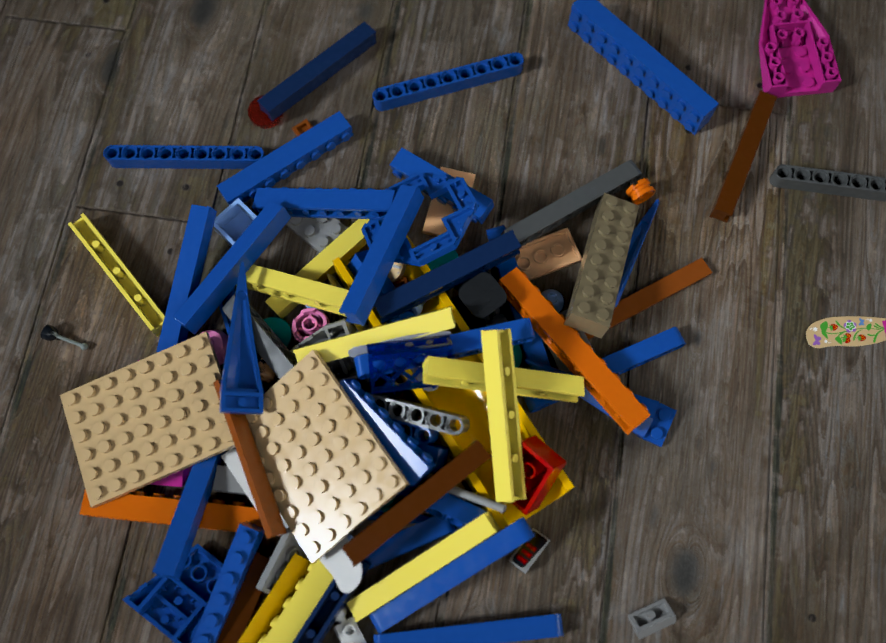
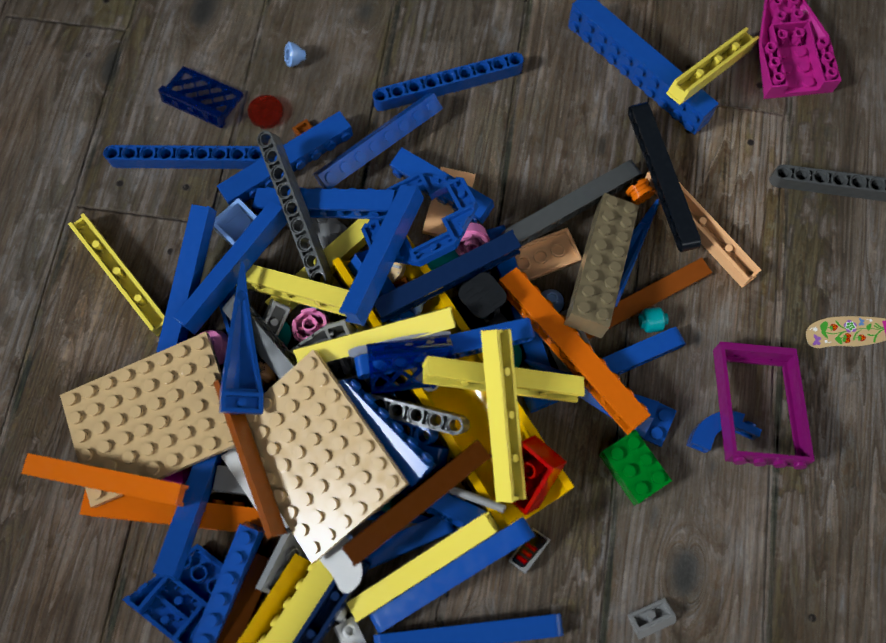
(51, 333): hinge -> none
(105, 479): none -> orange tile
(193, 105): none -> clear blue fence
(276, 315): none -> light grey slope
(288, 204): none -> dark grey beam
(293, 54): none -> light blue brick
(317, 71): dark blue tile -> none
(378, 141): none -> blue brick
(474, 237): none -> bright pink cone
(635, 467): none -> green brick
(653, 319): none -> teal head
(664, 177): none -> black beam
(706, 431): none -> blue arch
(711, 66): none -> light yellow tile
(719, 243): none -> light nougat tile
(743, 157): reddish brown tile -> none
(772, 356): none -> magenta window

